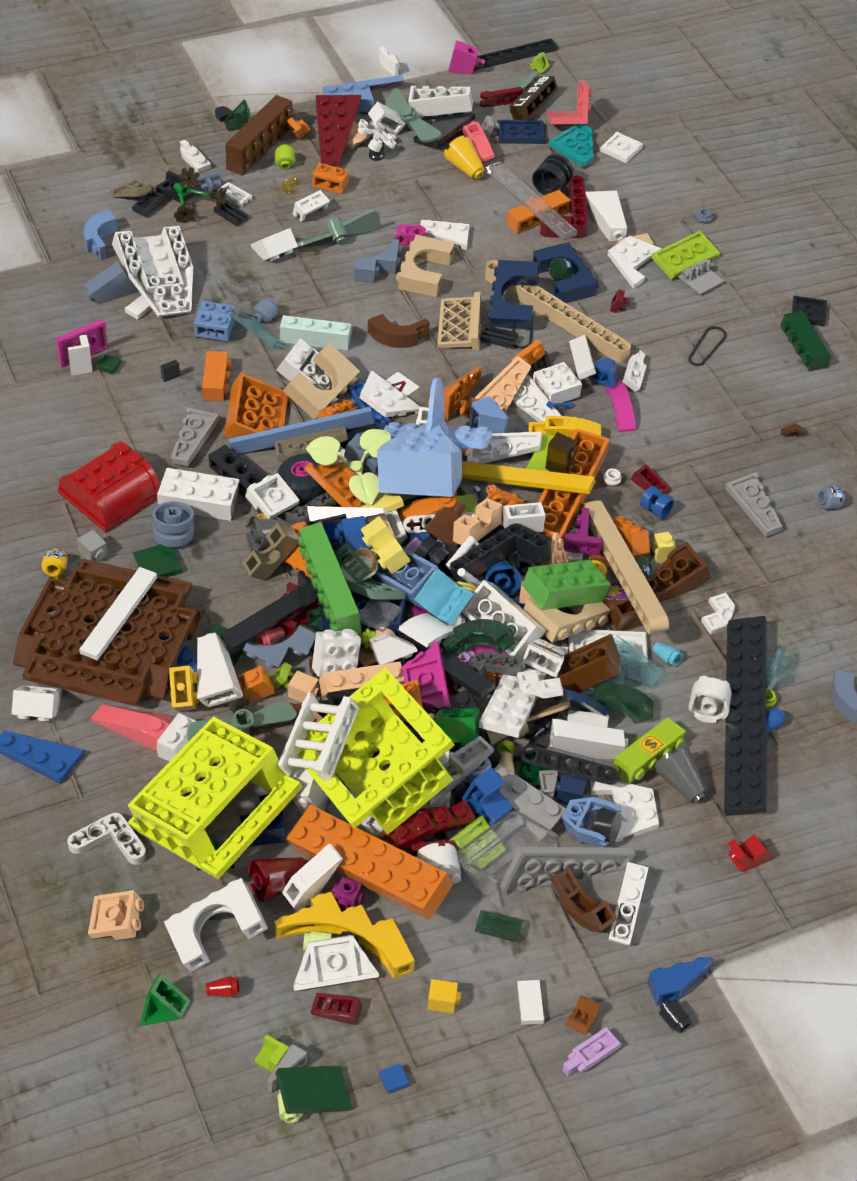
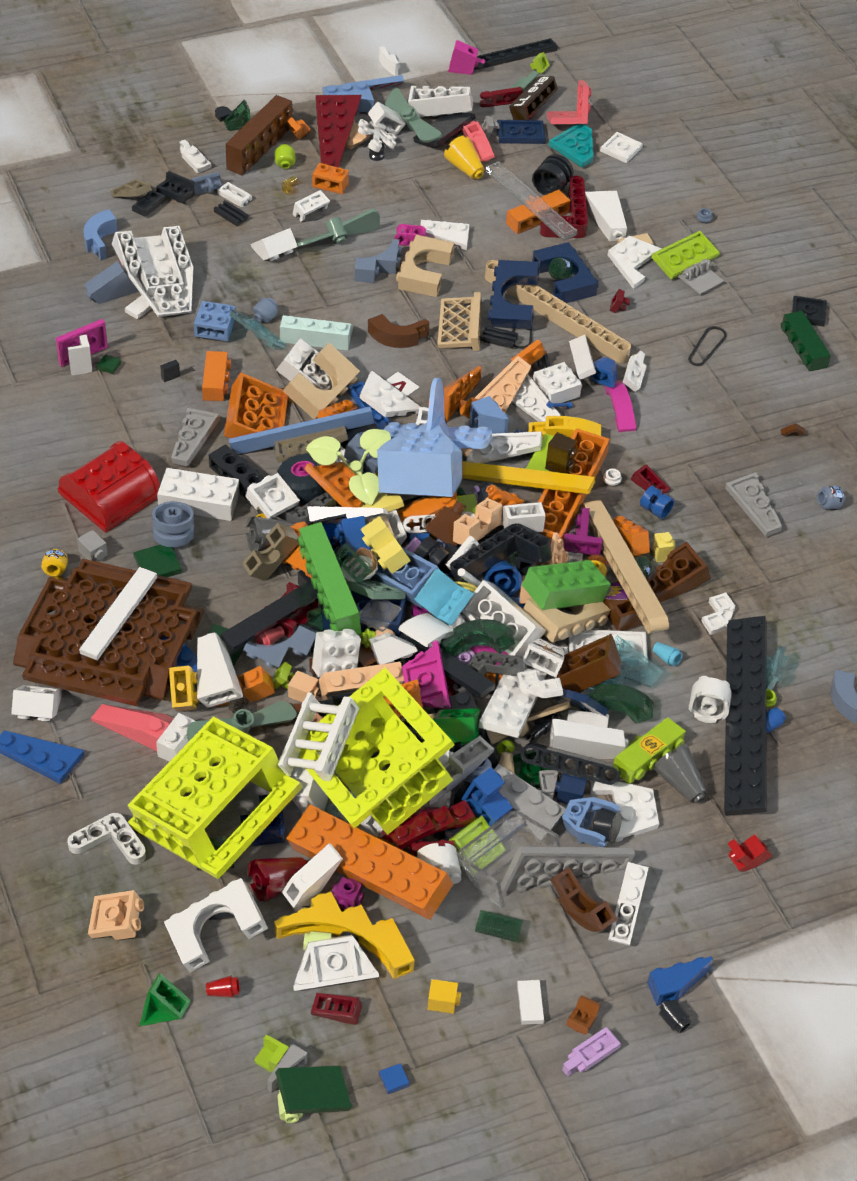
(189, 178): dark brown plant -> none

